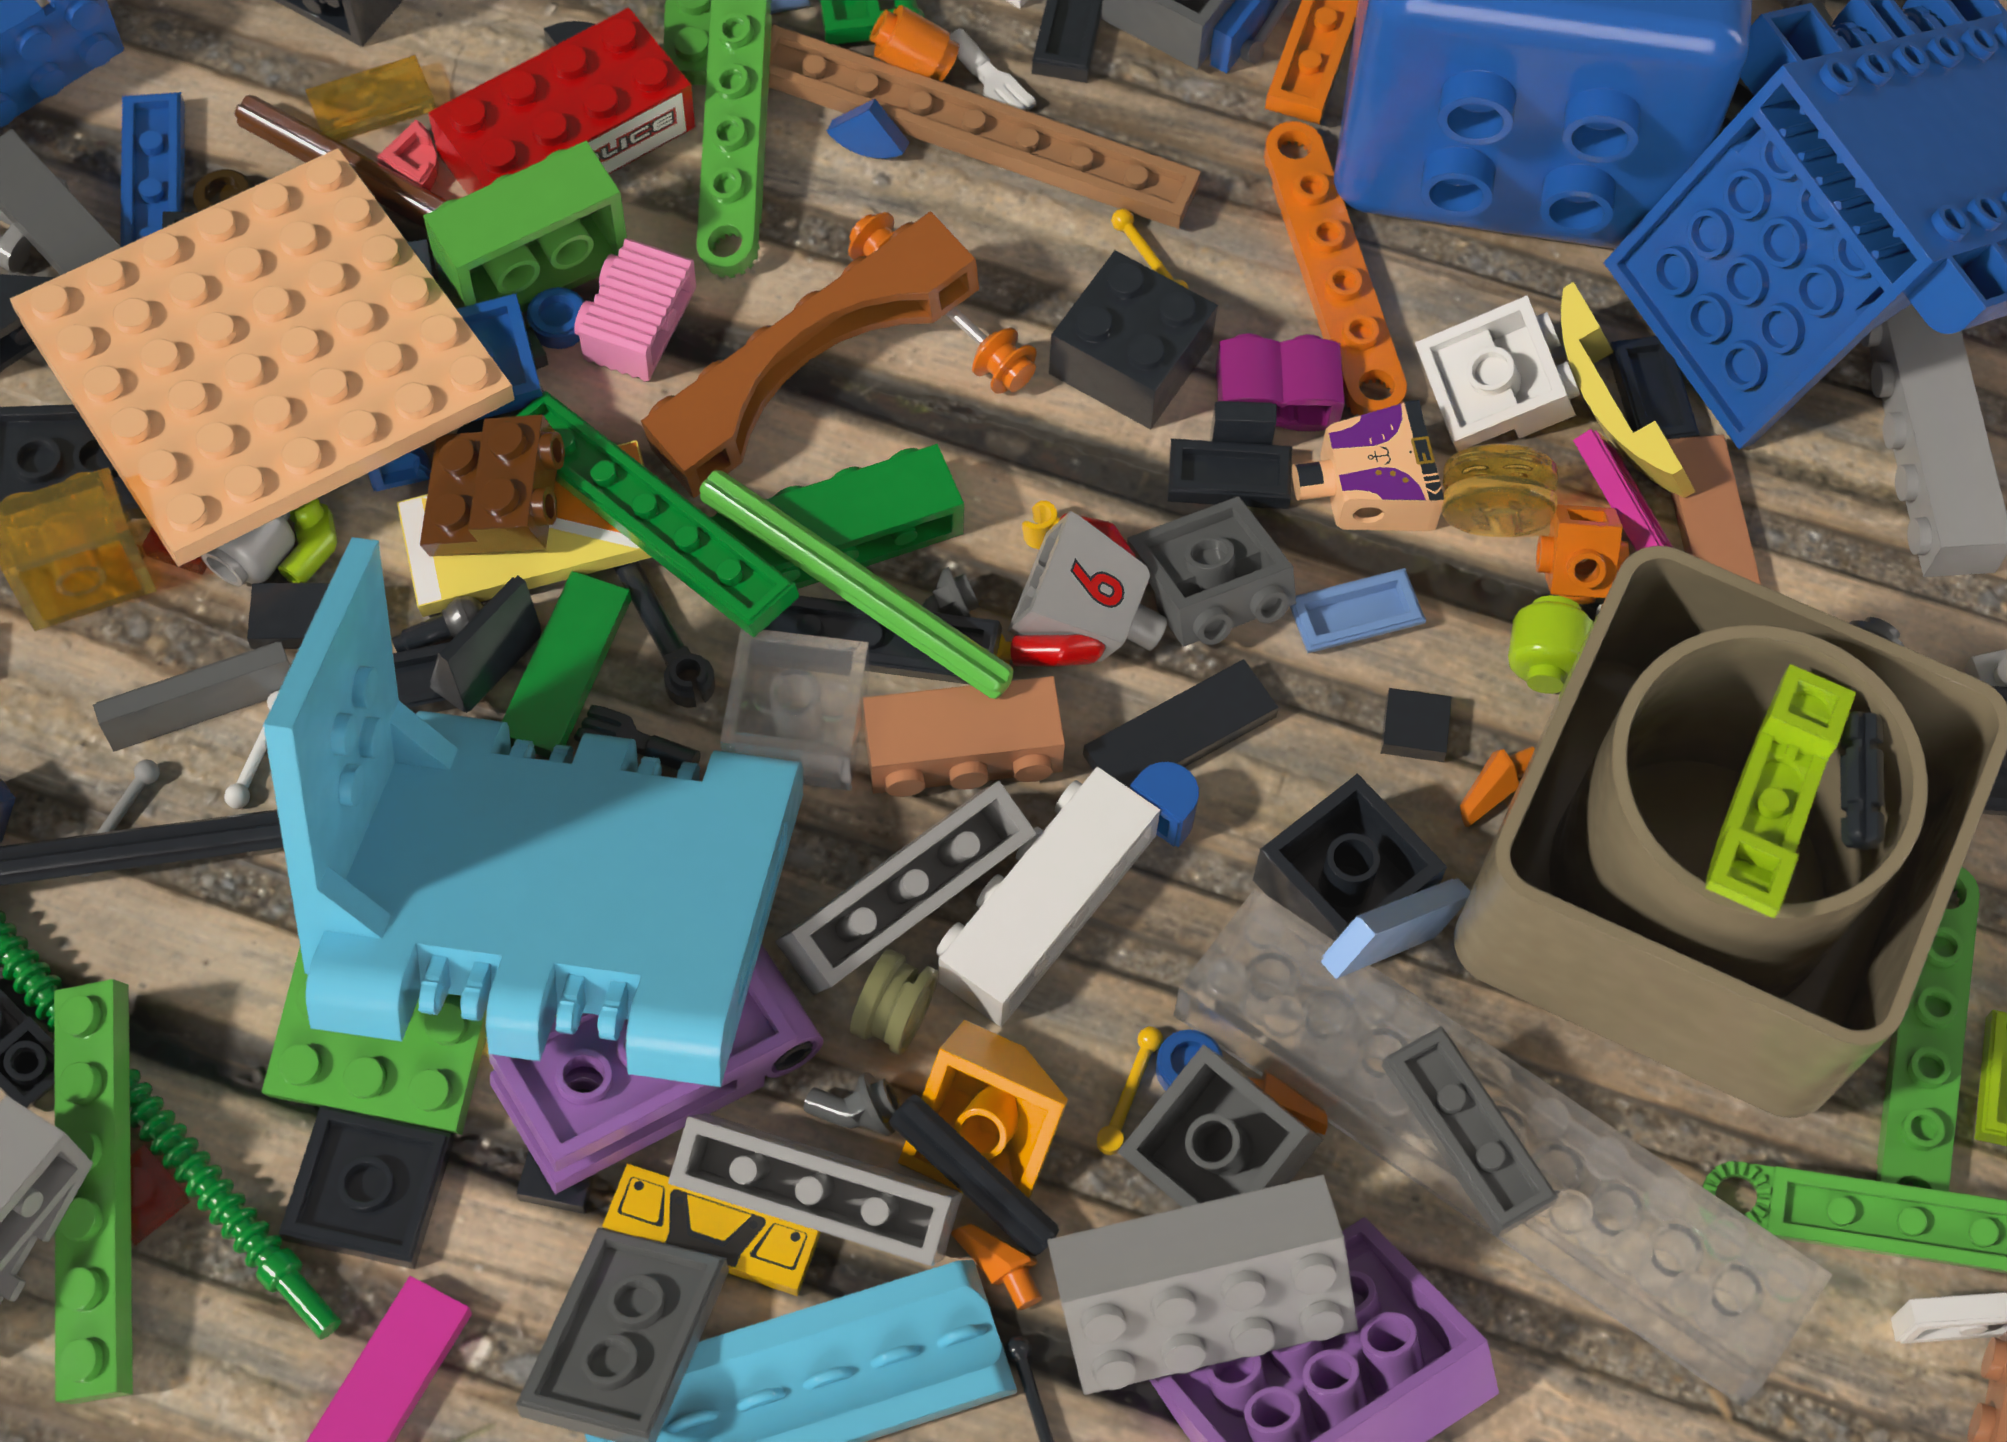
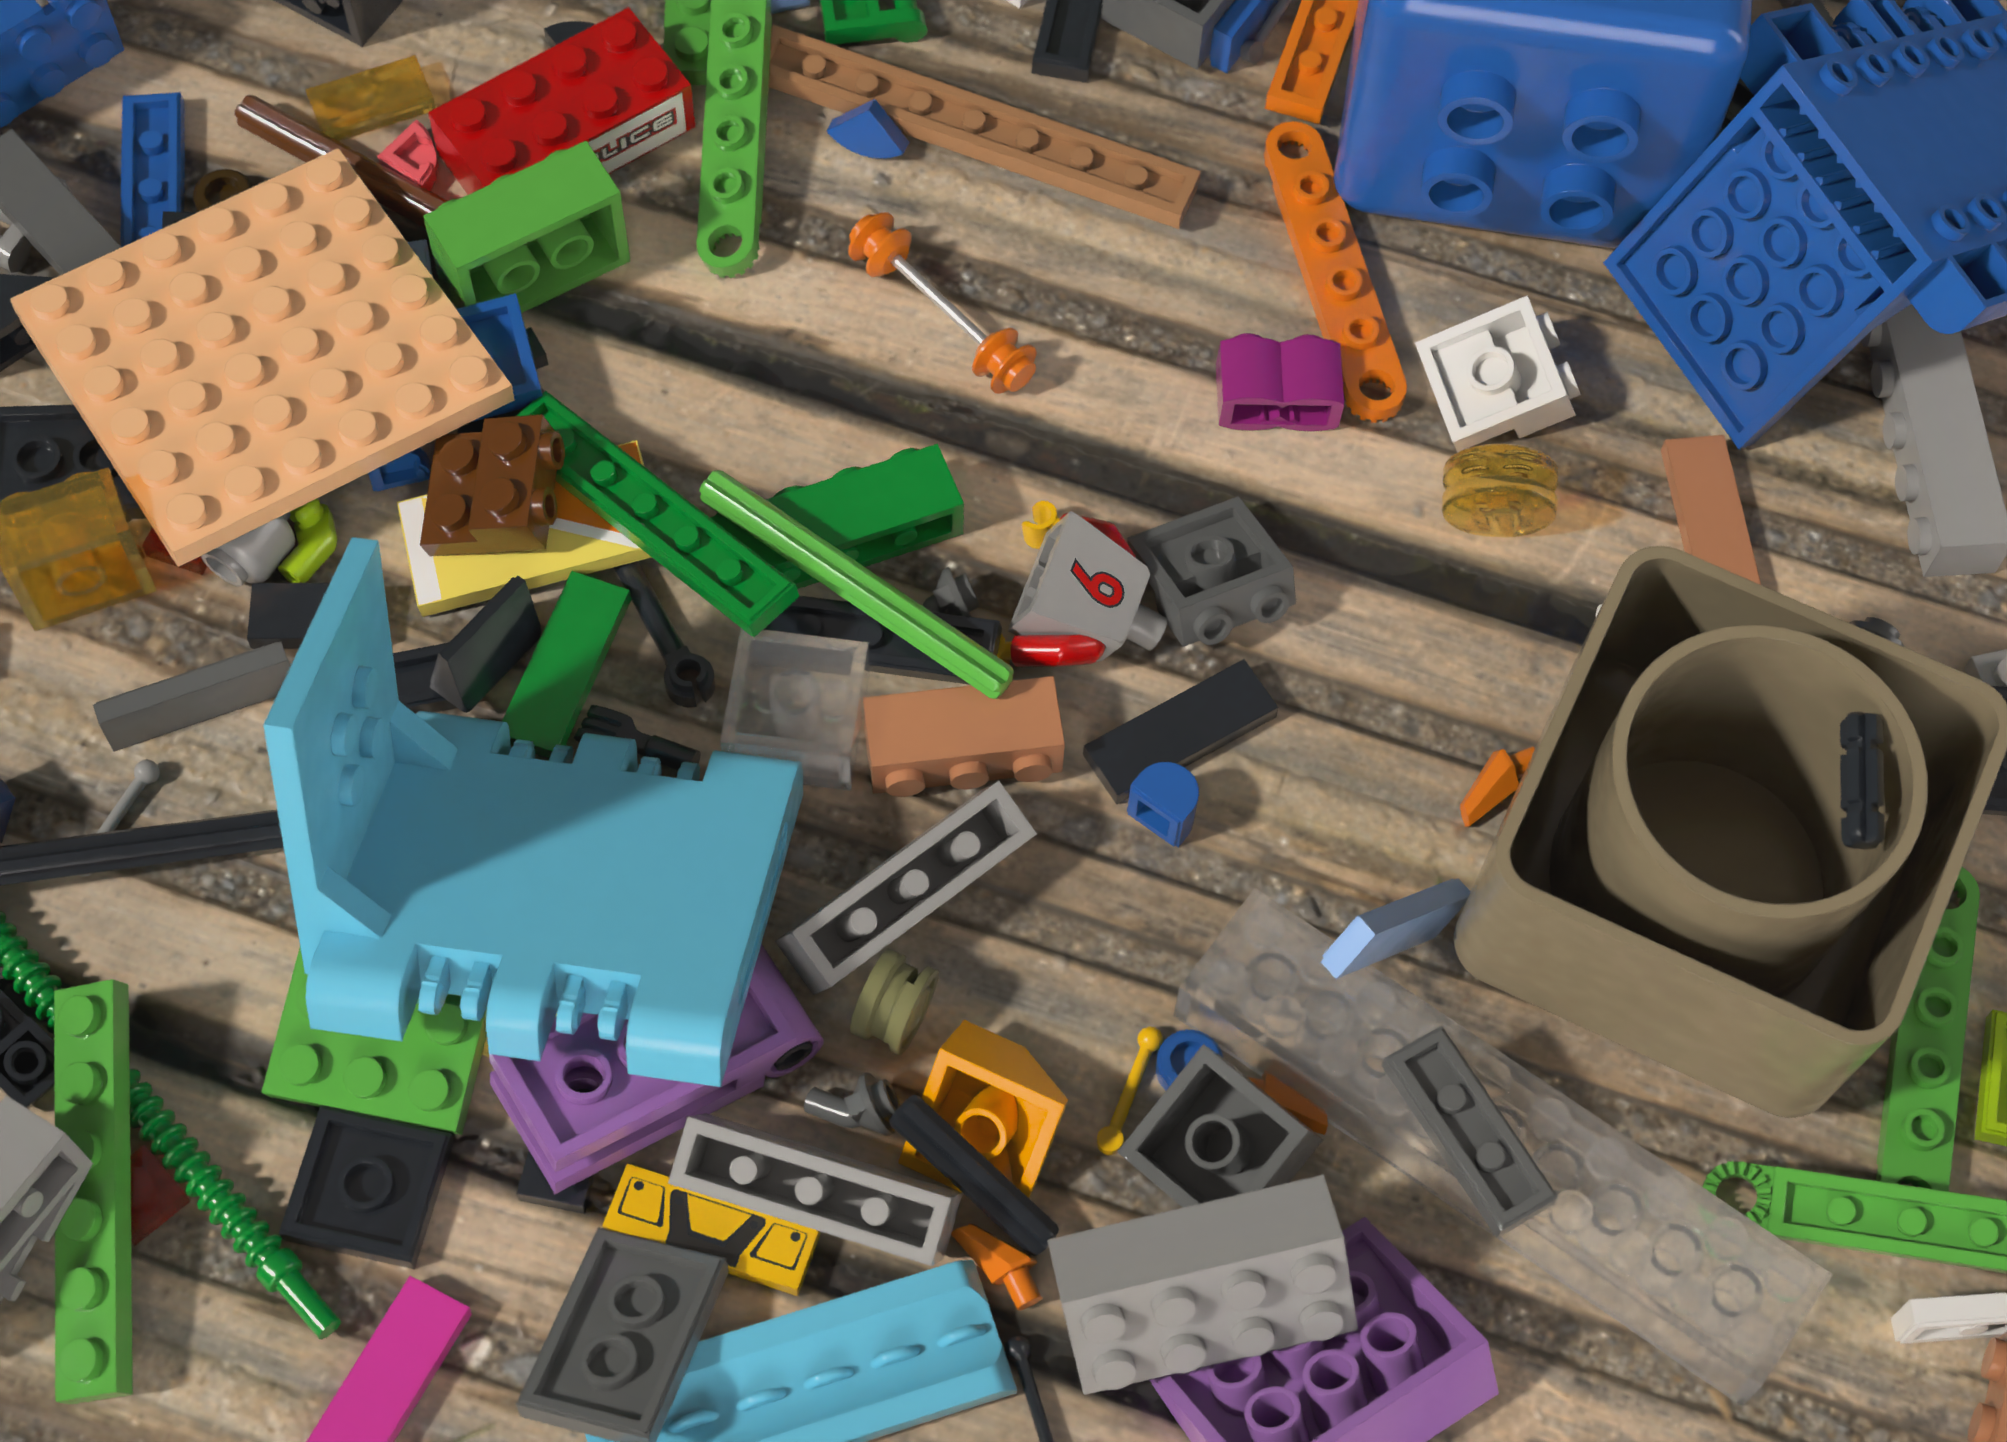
(238, 795): white hinge -> none
(440, 627): piece -> none
(554, 316): blue tile -> none
(635, 308): bright pink brick -> none
(905, 281): dark orange arch -> none
(914, 43): orange brick -> none
(997, 84): white piece -> none
(1046, 895): white brick -> none
(1123, 221): yellow hinge -> none
(1132, 339): black brick -> none
(1224, 470): black tile -> none
(1243, 422): black tile -> none
(1345, 860): black brick -> none
(1357, 610): medium blue tile -> none
(1376, 472): torso -> none
(1416, 725): black tile -> none
(1547, 642): lime head -> none
(1582, 552): orange brick -> none
(1621, 490): dark pink tile -> none
(1646, 447): light yellow slope -> none
(1652, 387): black tile -> none
(1777, 791): lime slope -> none

